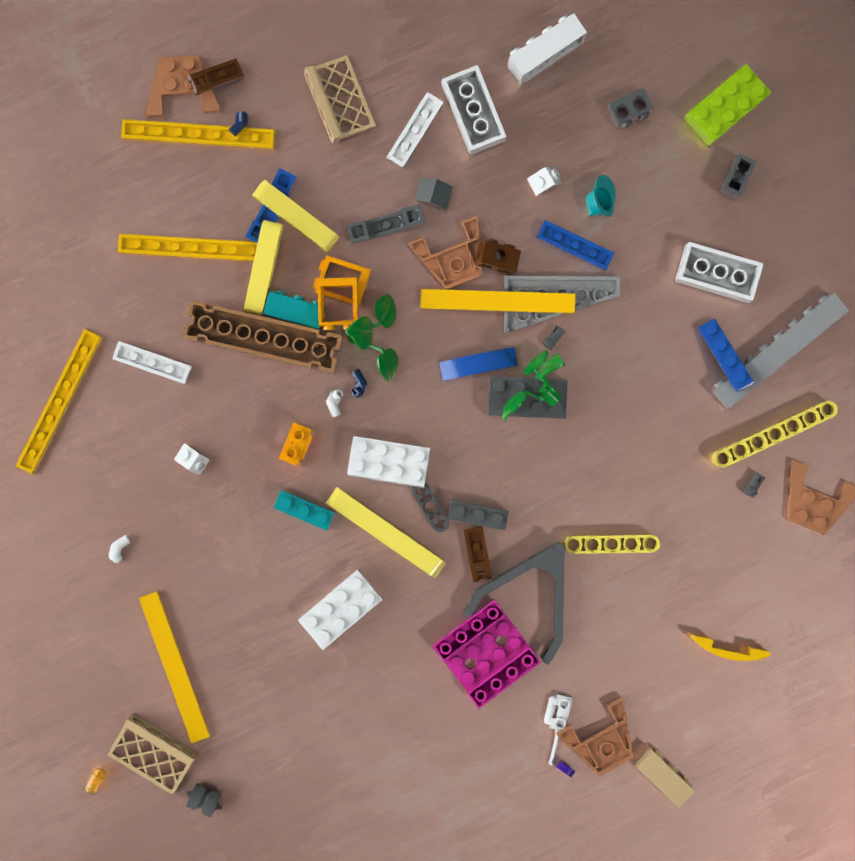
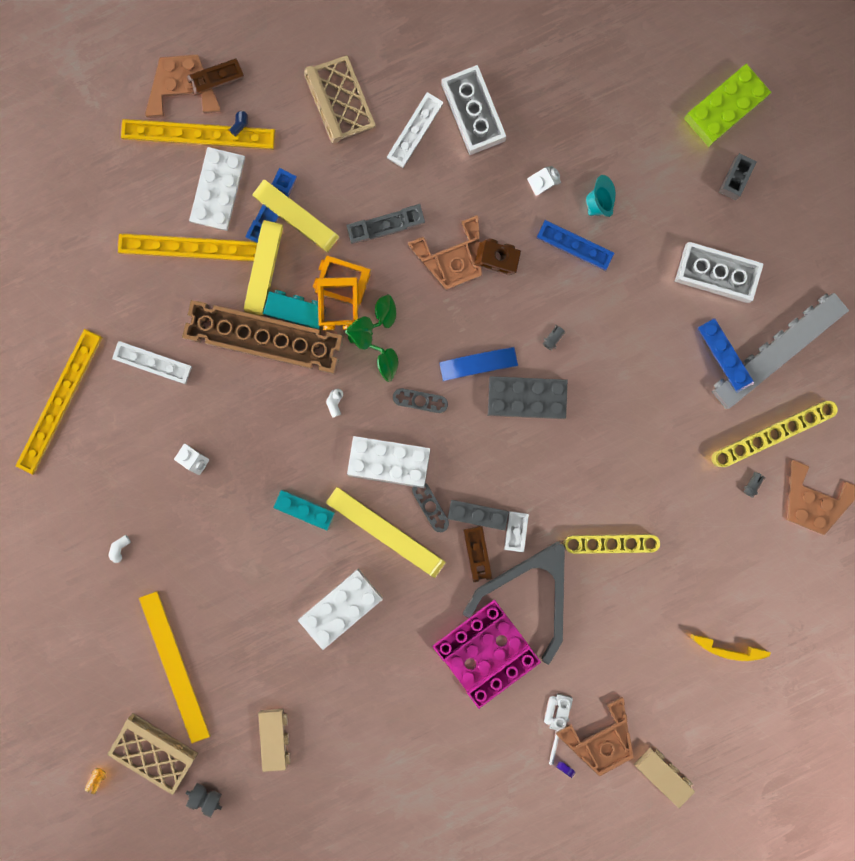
(217, 189): none -> white plate
(273, 740): none -> tan brick
(301, 438): light orange window -> none
(360, 385): dark blue arm -> none
(407, 393): none -> dark grey beam
(433, 193): dark grey piece -> none
(498, 301): yellow tile -> none
(516, 531): none -> white plate
(546, 48): white brick -> none
(547, 391): green plant -> none
(588, 291): light grey wing -> none
(627, 104): dark grey brick -> none

